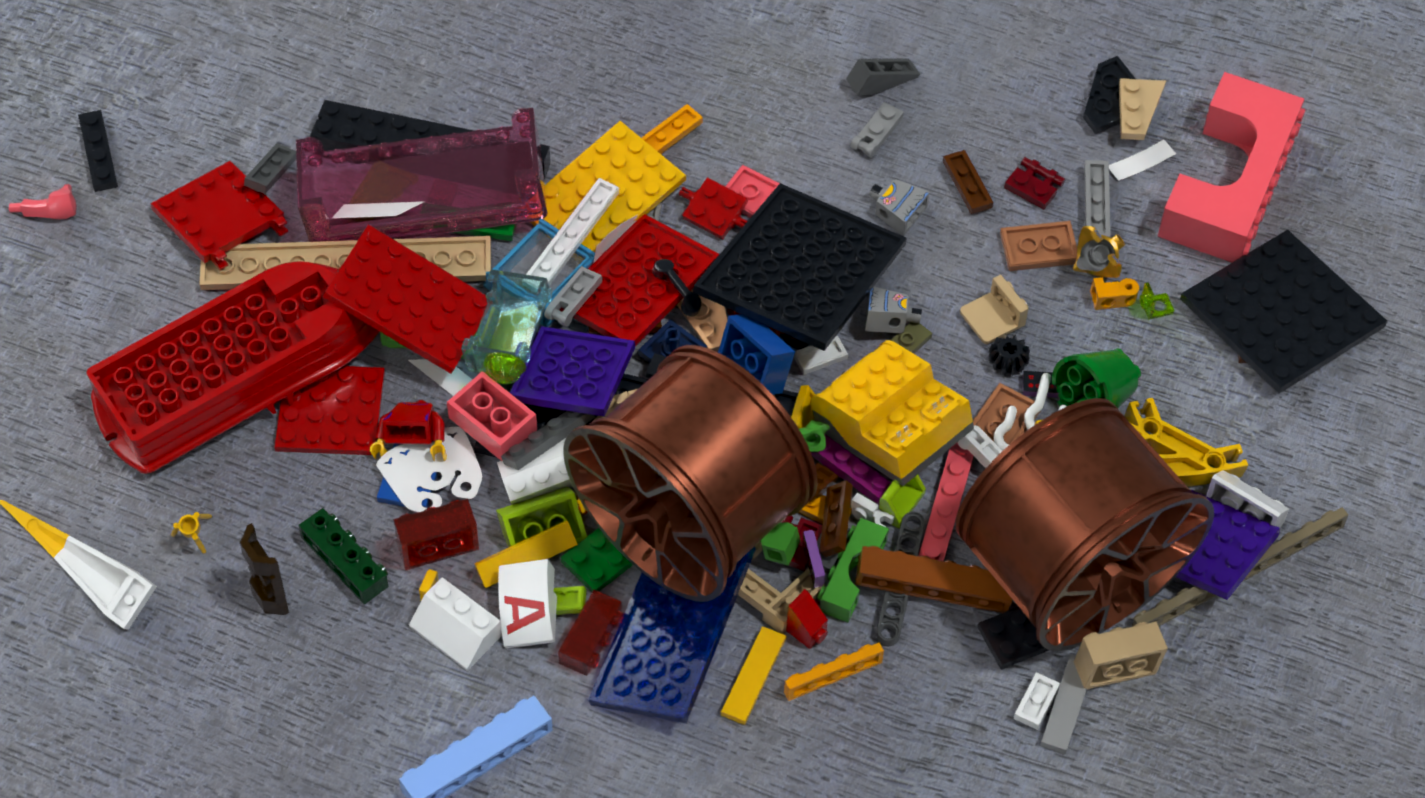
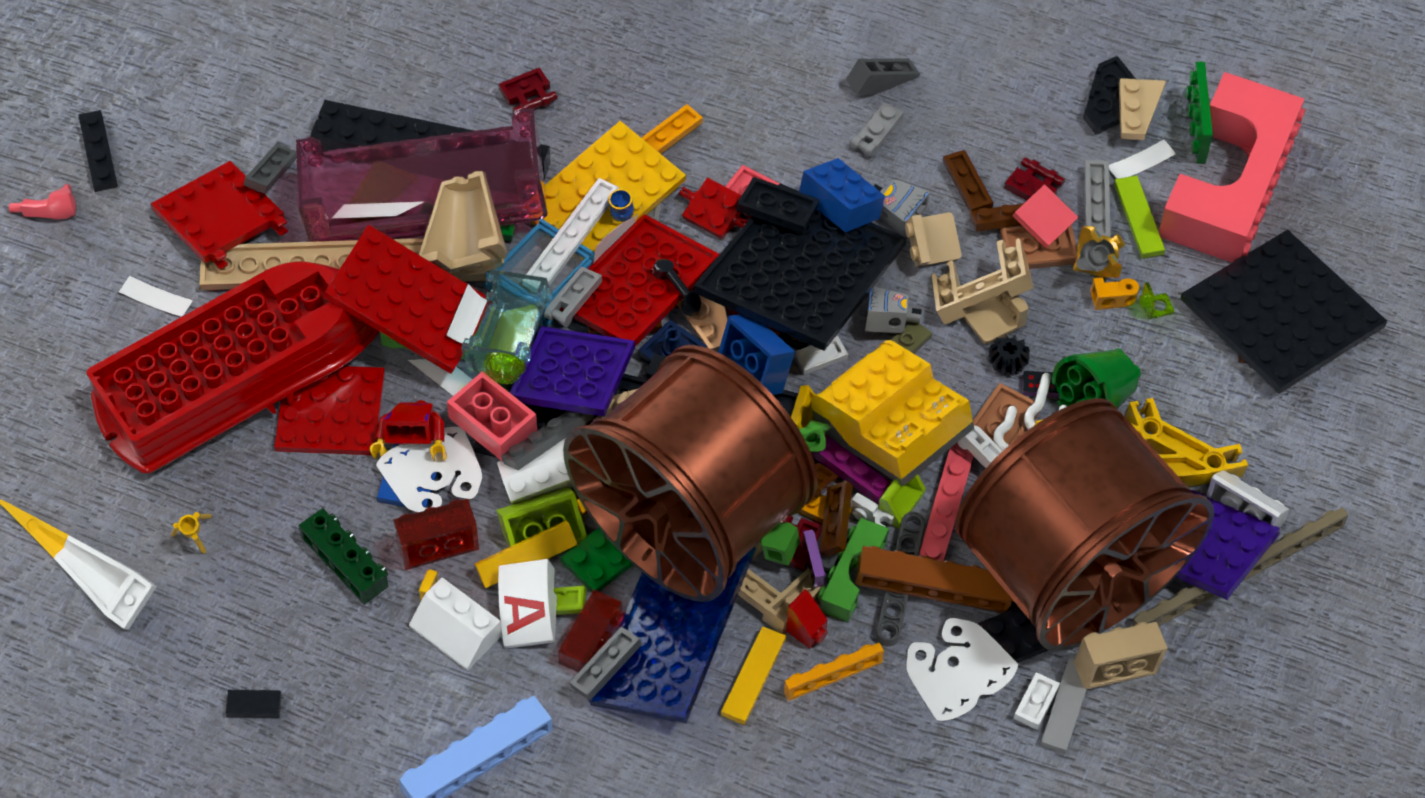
(155, 297): none -> white sticker
(253, 704): none -> black tile
(266, 577): dark brown piece -> none
(464, 228): none -> tan cone
(467, 315): none -> white sticker
(525, 86): none -> dark red plate
(605, 663): none -> dark grey plate
(621, 205): none -> blue wheel
(777, 205): none -> black plate
(842, 194): none -> blue brick
(933, 239): none -> tan bracket
(968, 679): none -> white piece
(994, 217): none -> reddish brown plate
(1012, 277): none -> tan wedge
(1045, 216): none -> coral tile
(1139, 217): none -> lime tile
(1200, 113): none -> green plate

